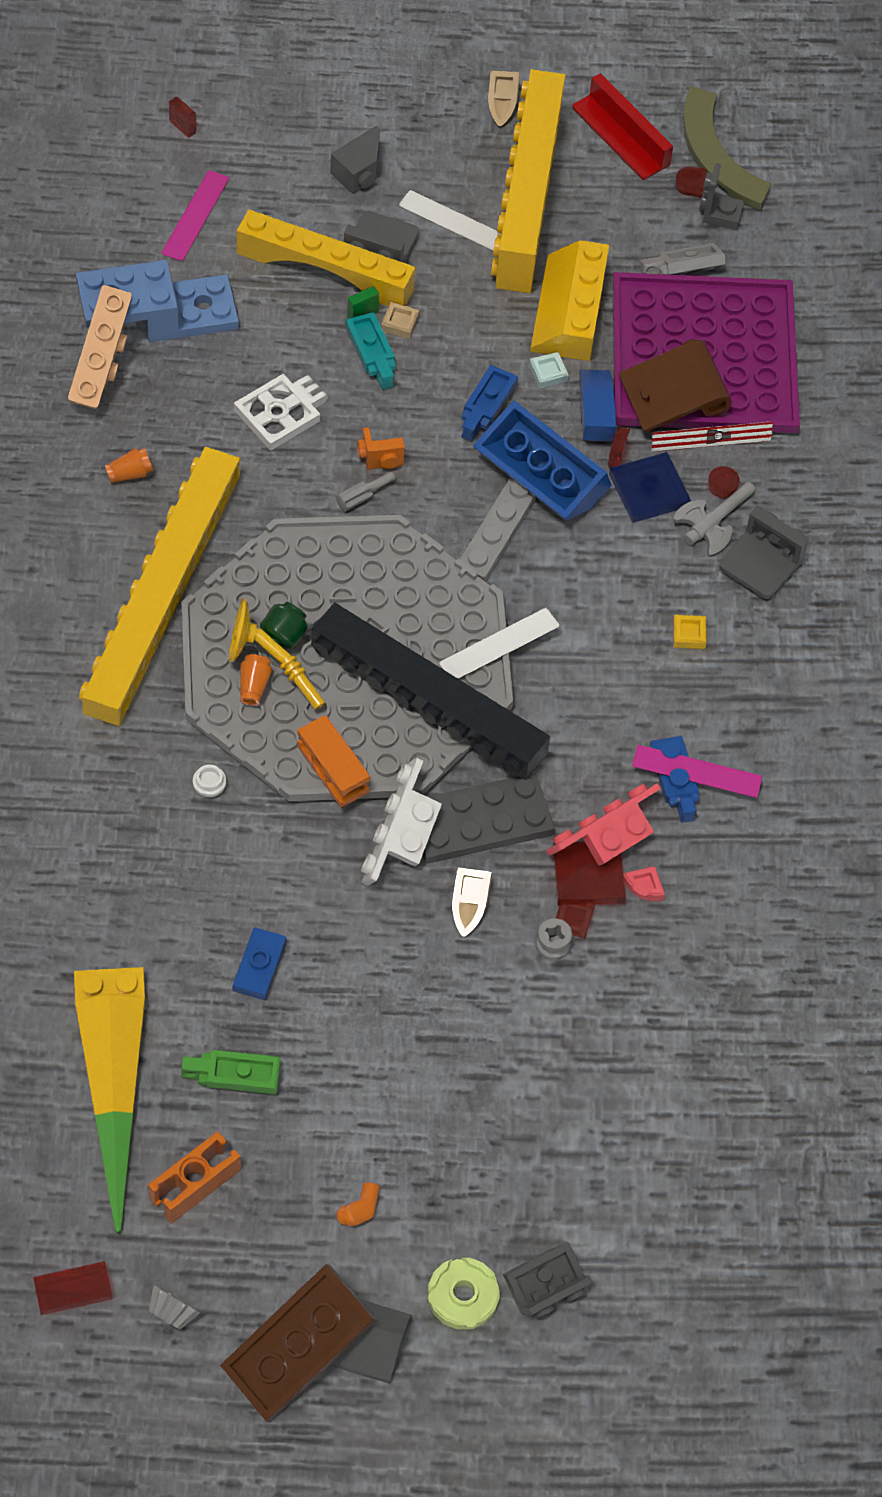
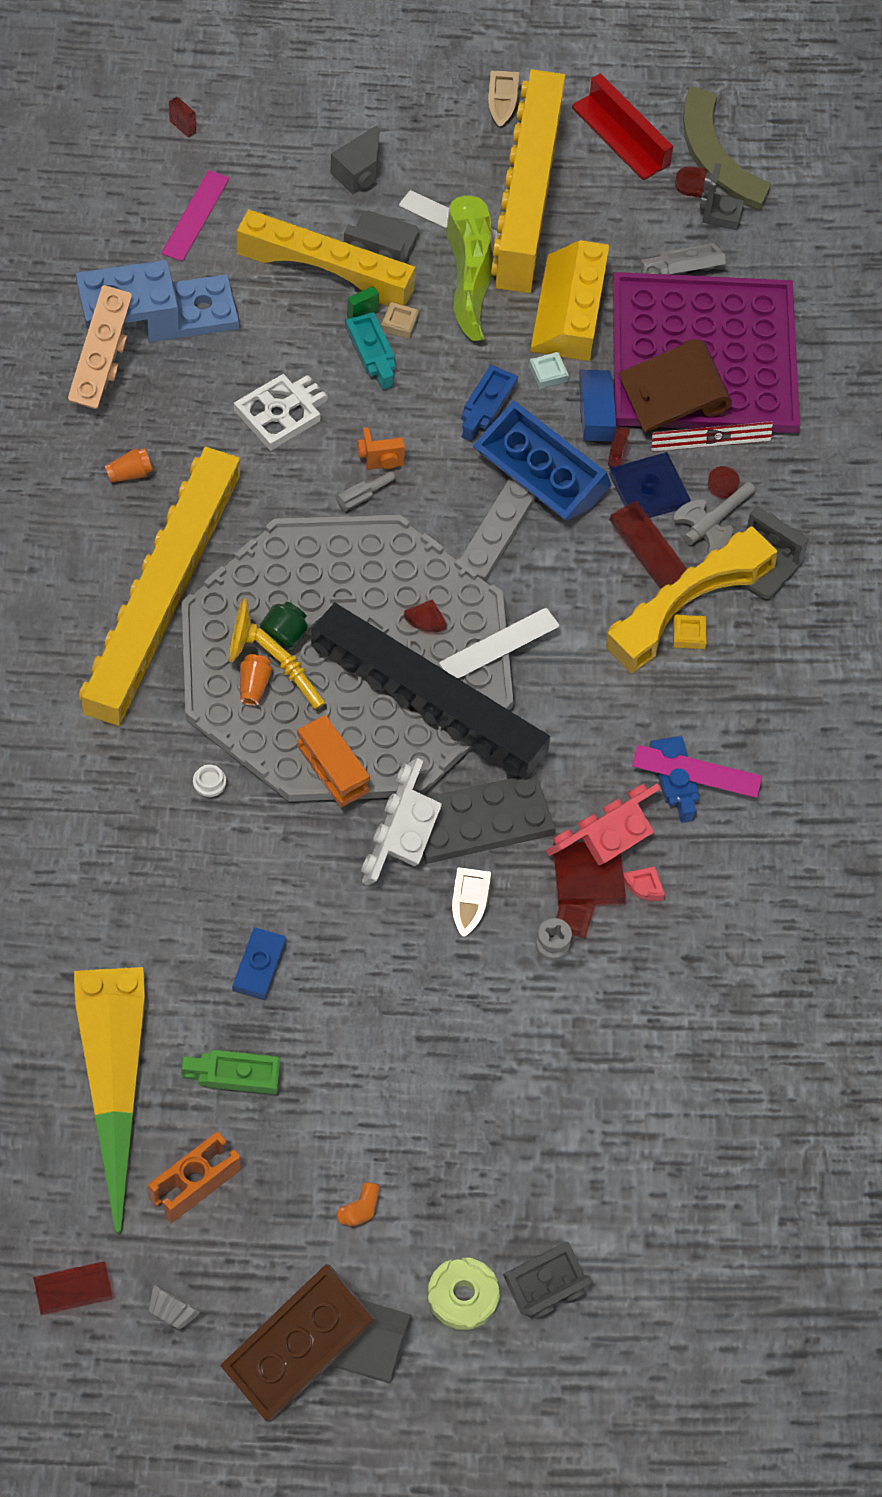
(426, 617): none -> clear red tile
(471, 243): none -> lime animal
(648, 544): none -> clear red tile
(739, 562): none -> yellow arch

